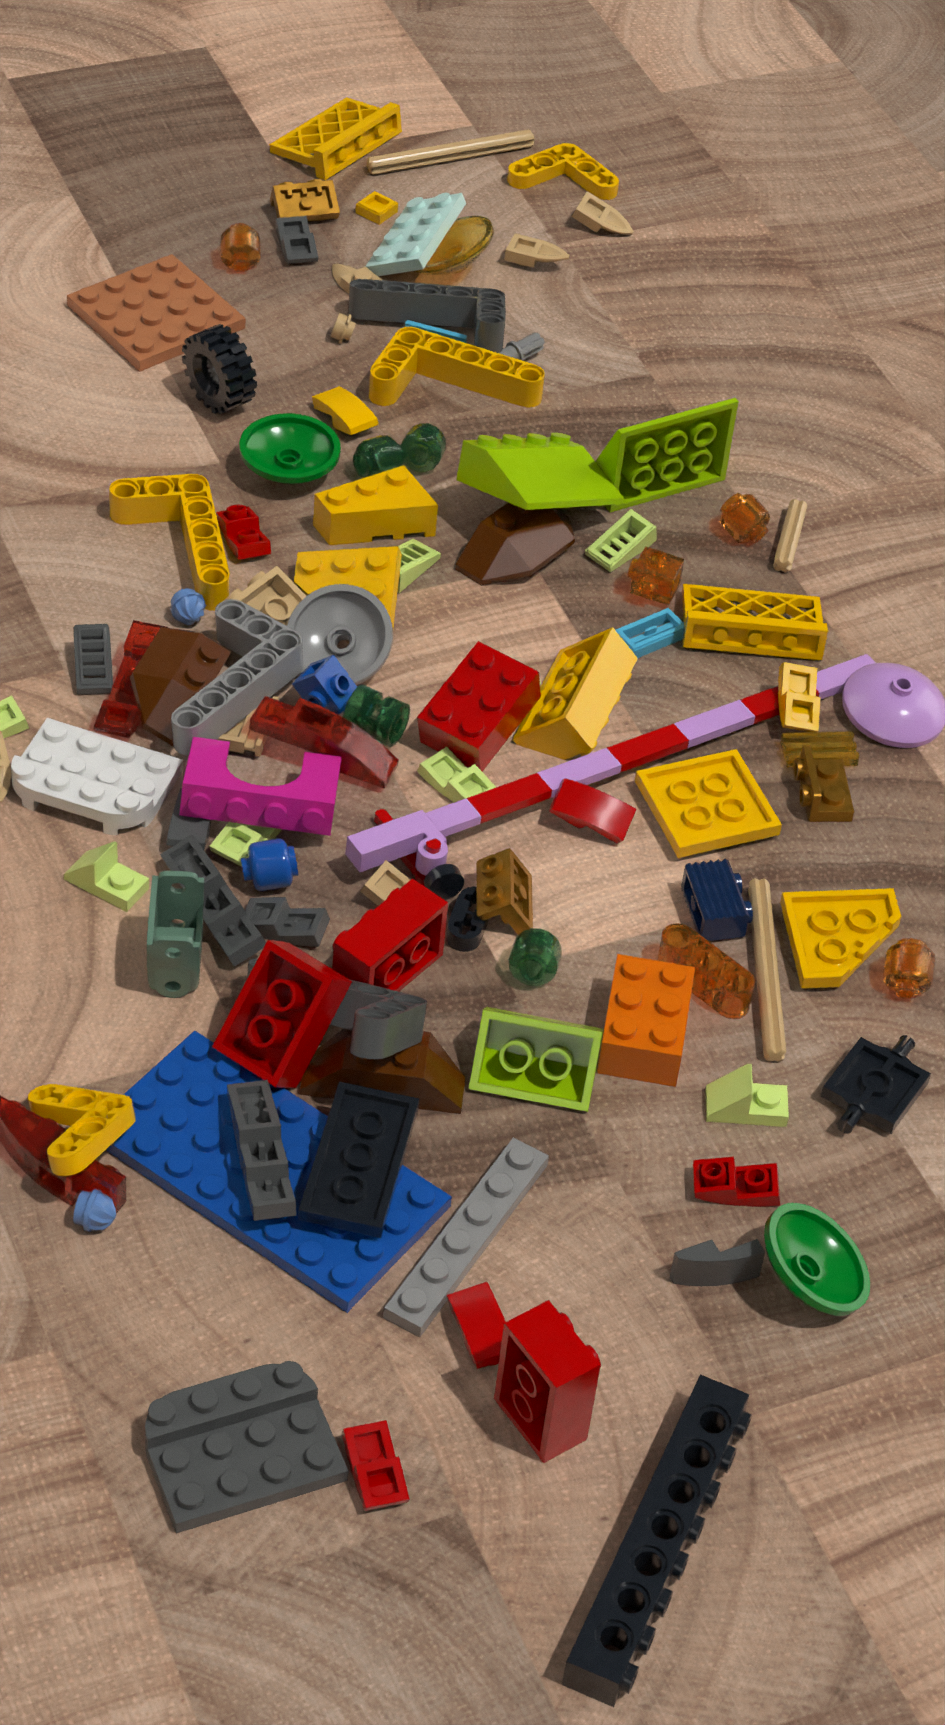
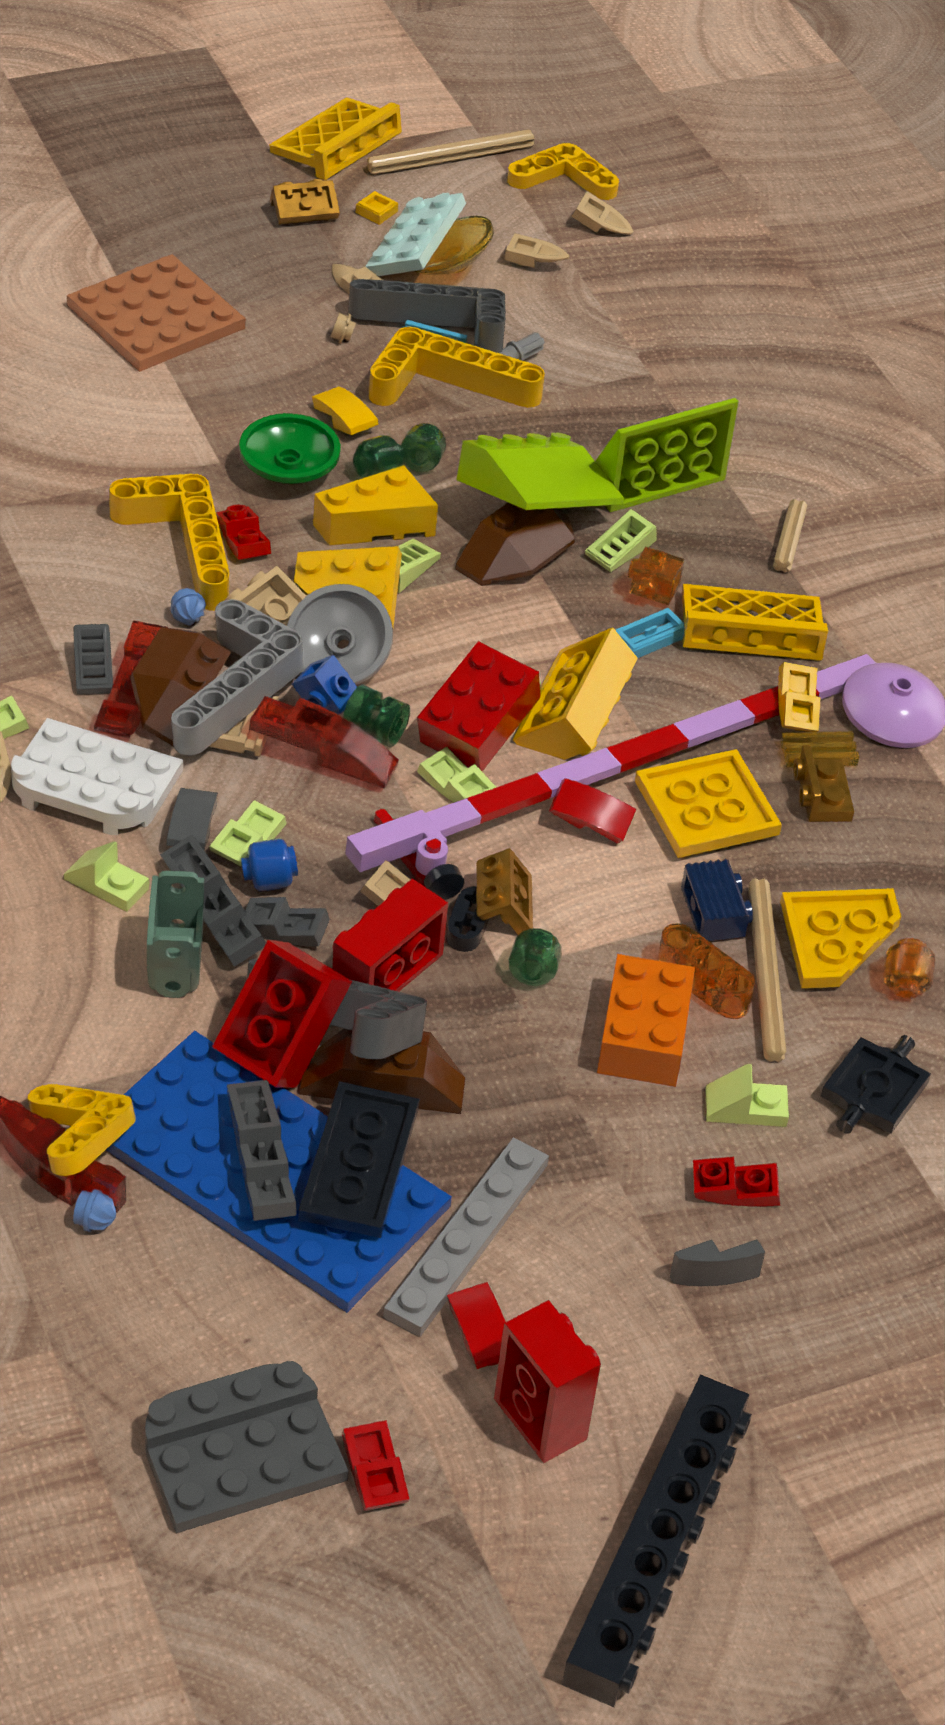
(218, 795): dark pink arch -> none
(219, 369): black bush -> none
(240, 247): clear orange head -> none
(296, 240): dark grey slope -> none
(536, 1059): lime slope -> none
(744, 518): clear orange head -> none
(816, 1259): green dish -> none

